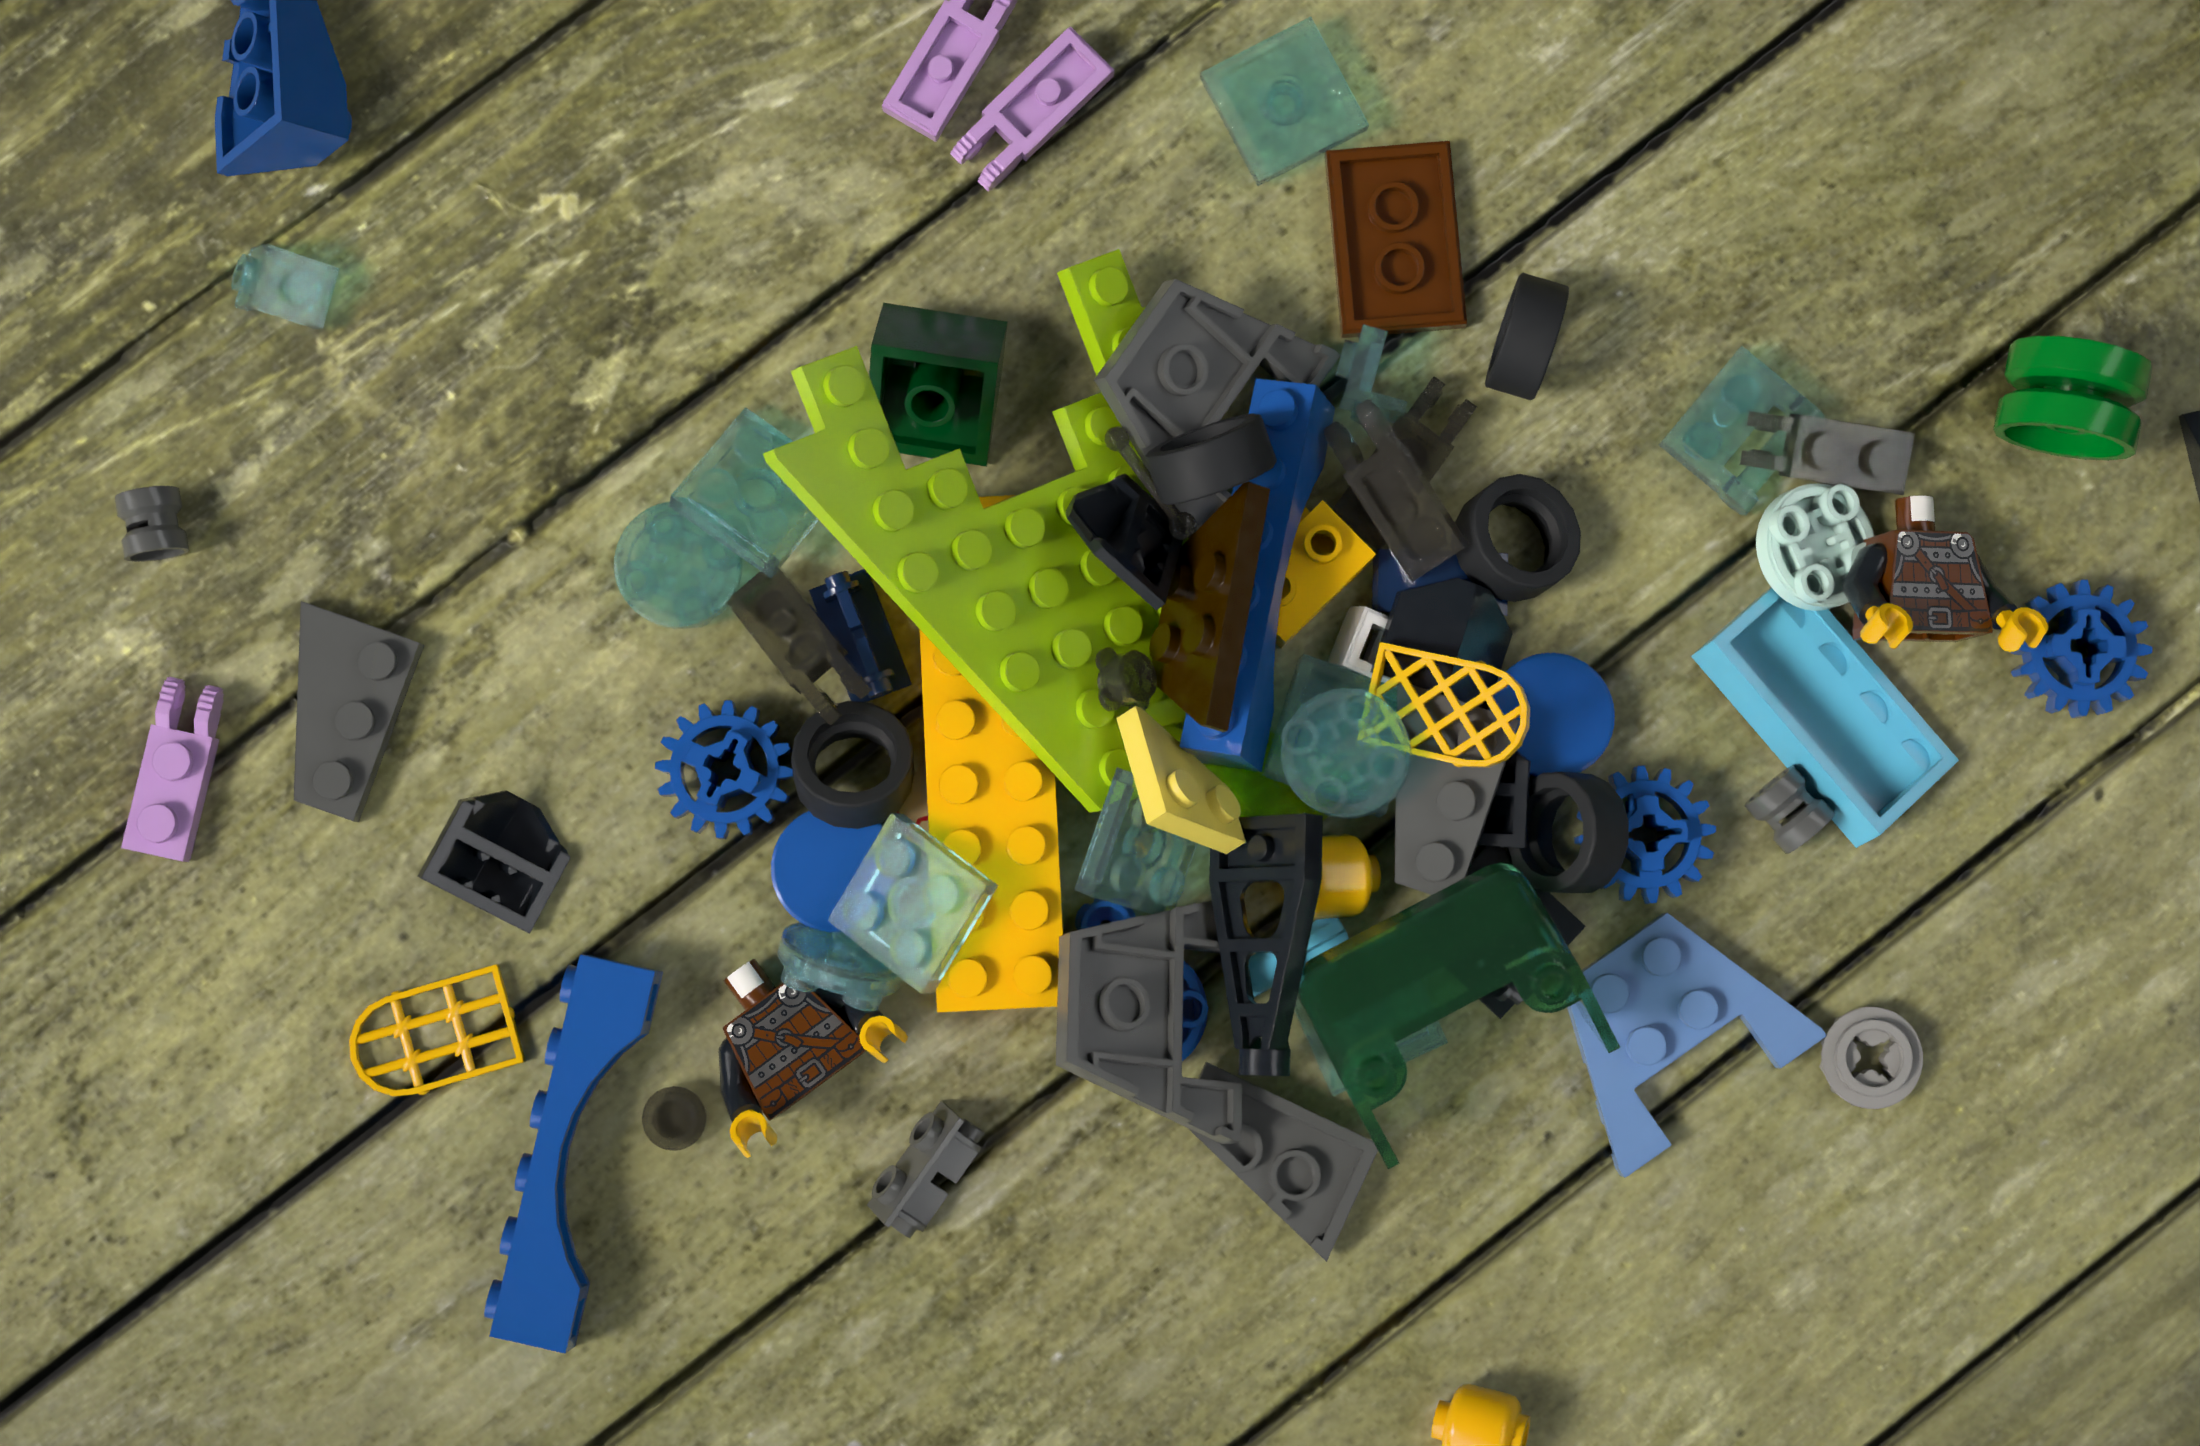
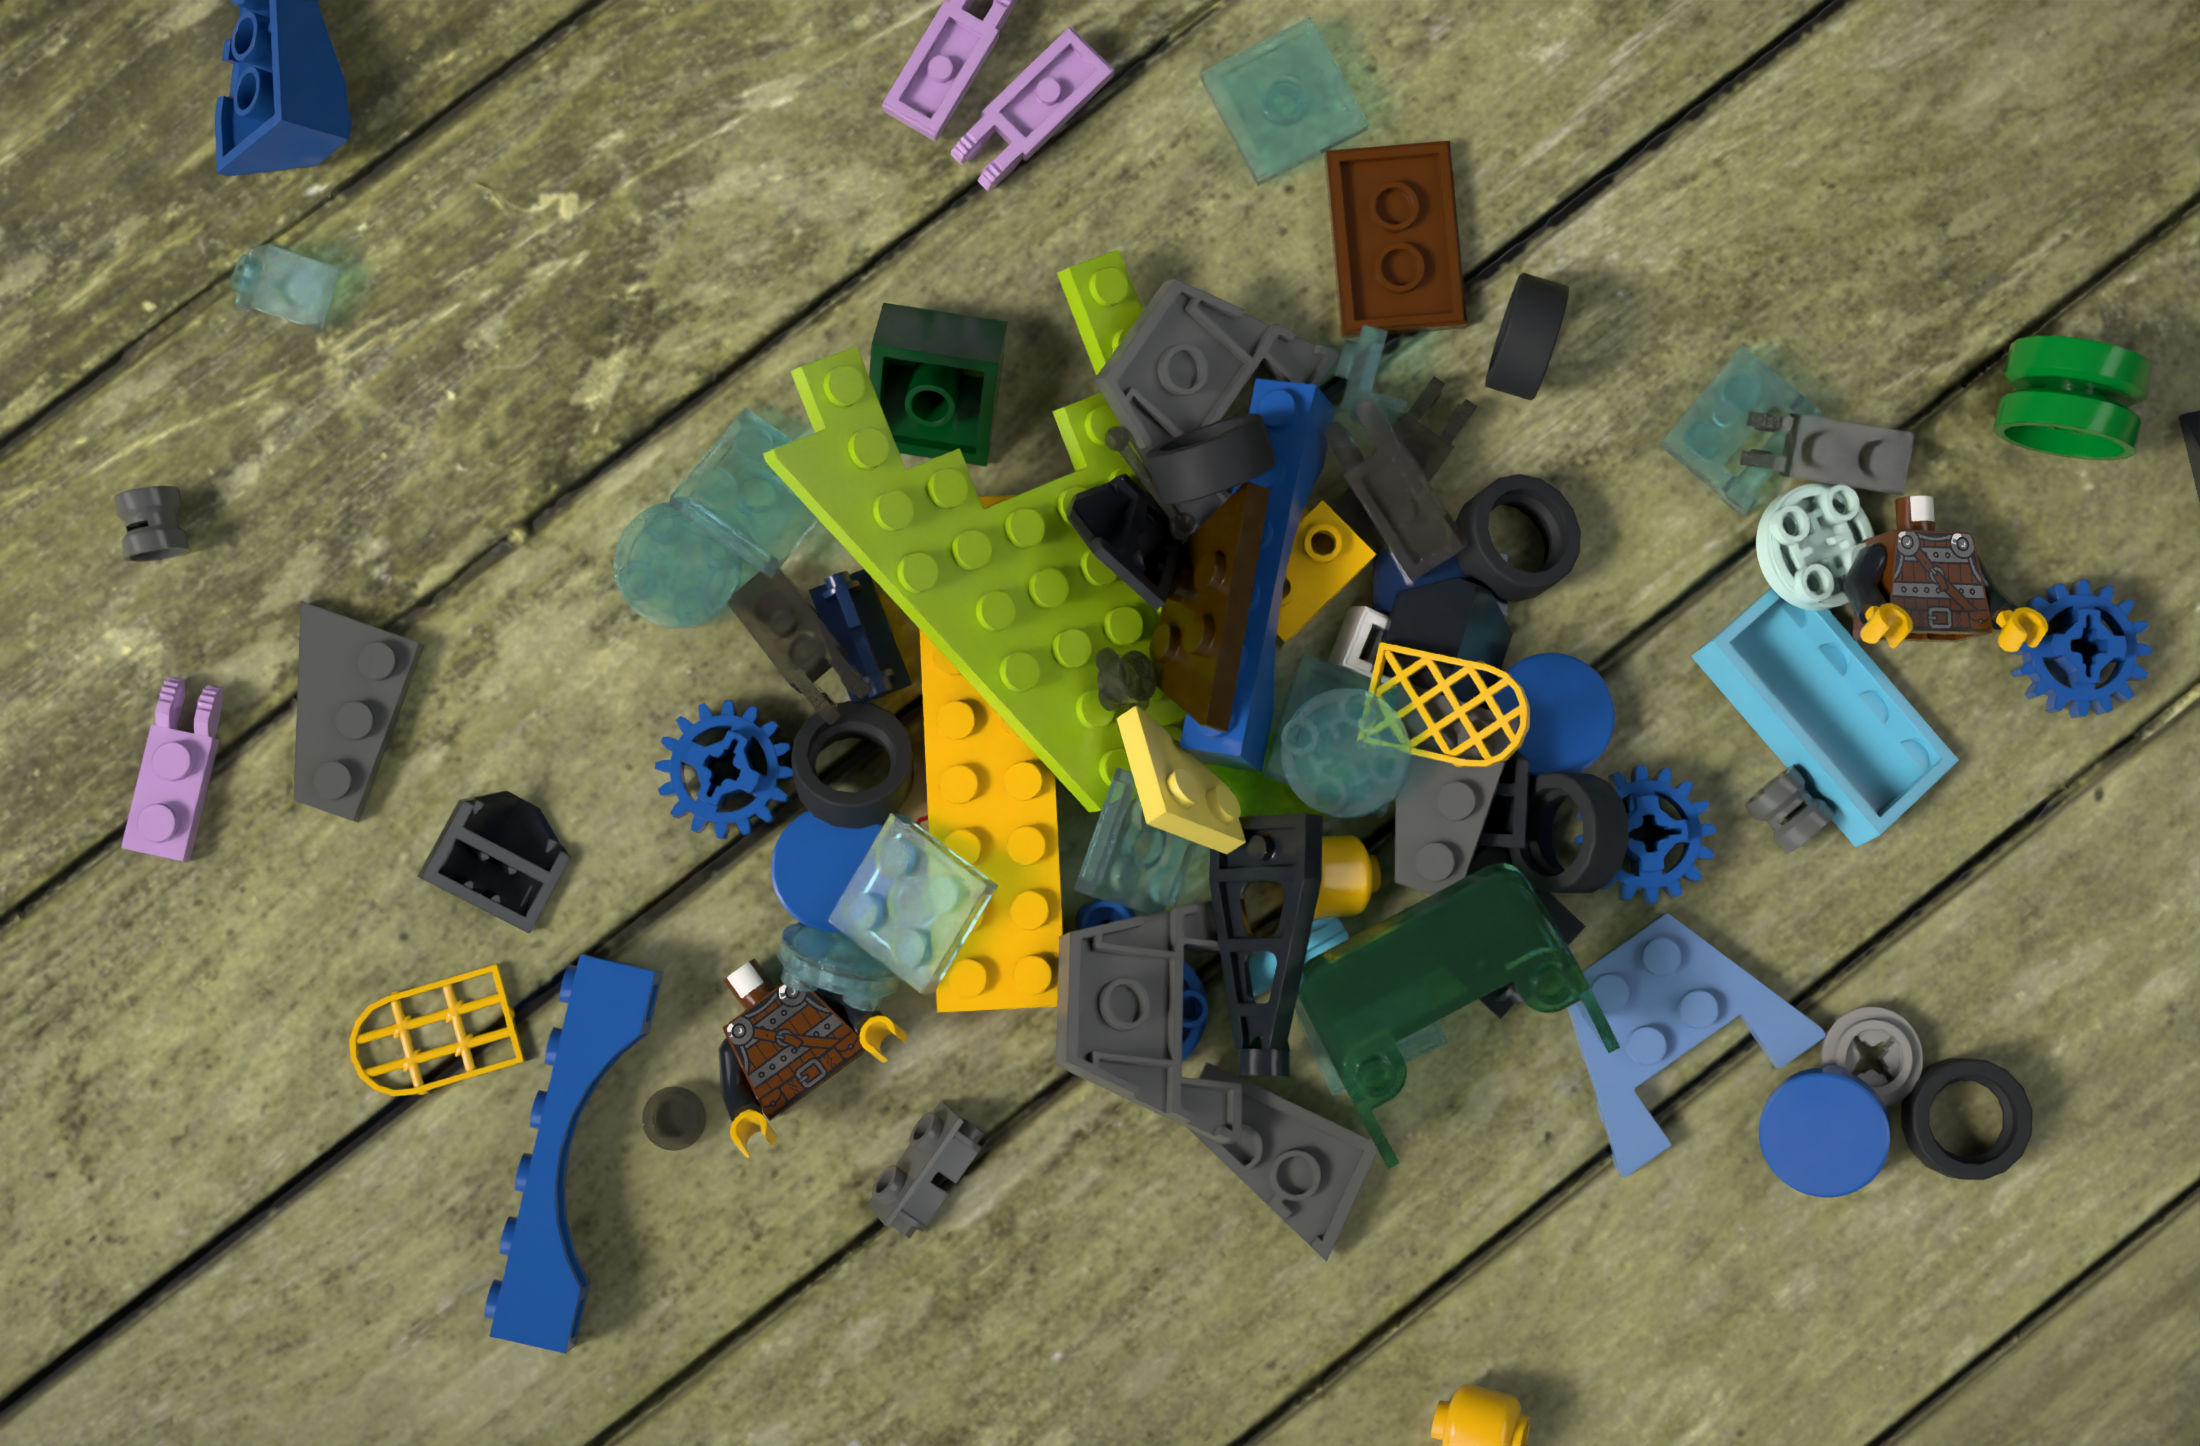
(1825, 1132): none -> blue tile
(2015, 1122): none -> black tyre

